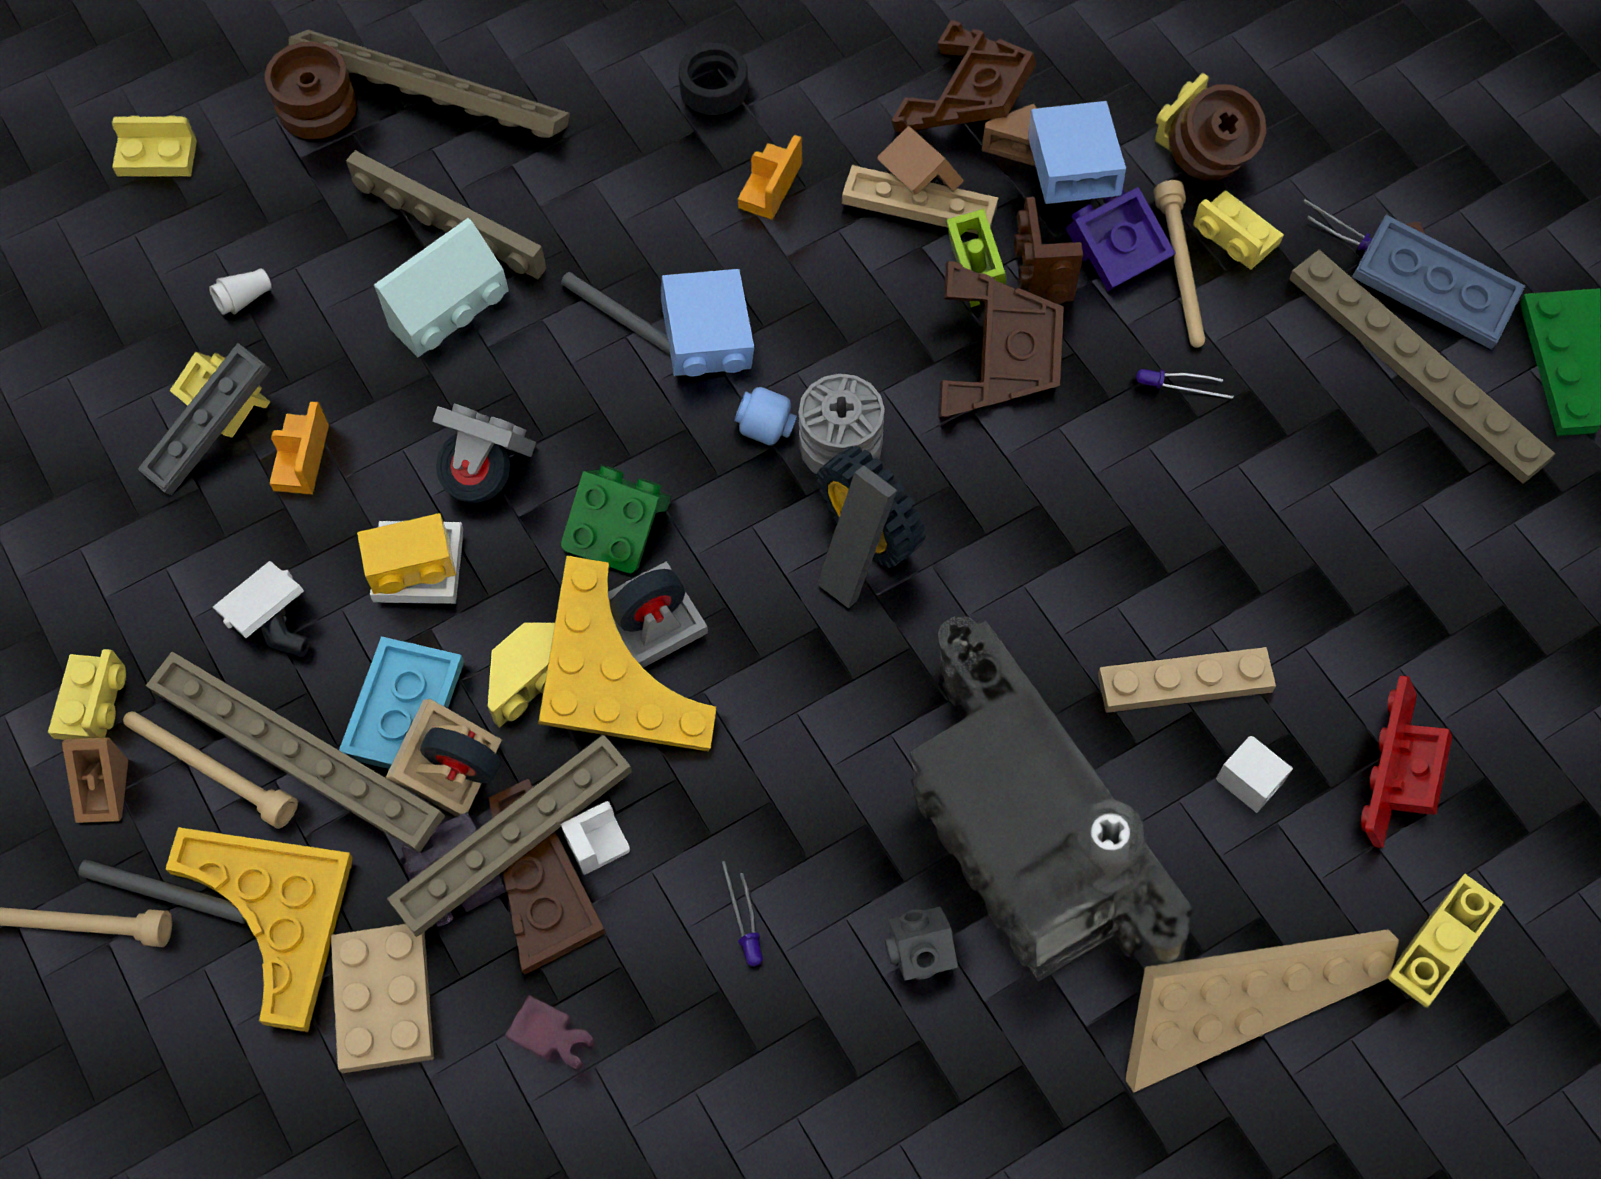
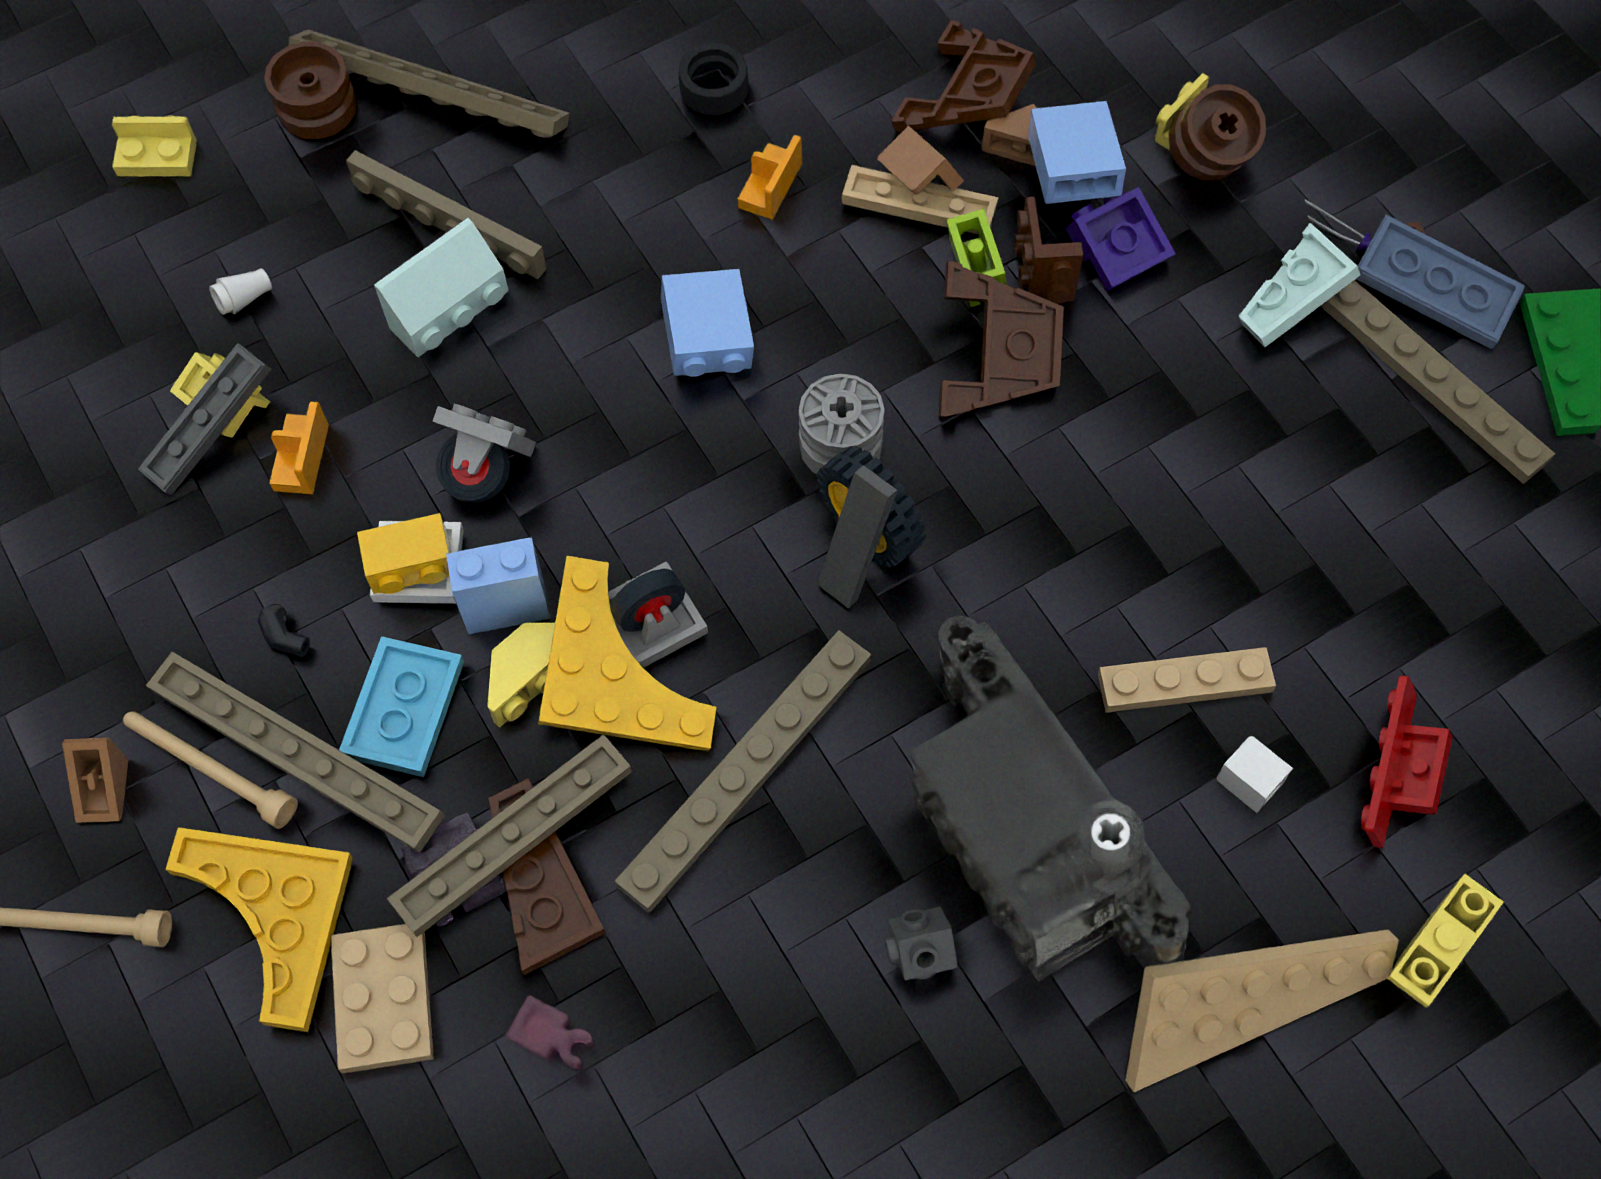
(88, 696): light yellow bracket -> none
(160, 890): dark grey bar -> none
(258, 599): white piece -> none
(445, 758): tan plate -> none
(498, 585): none -> light blue brick
(595, 838): white panel -> none
(613, 518): green bracket -> none
(616, 311): dark grey bar -> none
(742, 772): none -> dark tan plate
(747, 941): piece -> none
(765, 416): light blue head -> none
(1156, 379): piece -> none
(1170, 198): tan piece -> none
(1237, 229): light yellow bracket -> none
(1300, 286): none -> light aqua wing

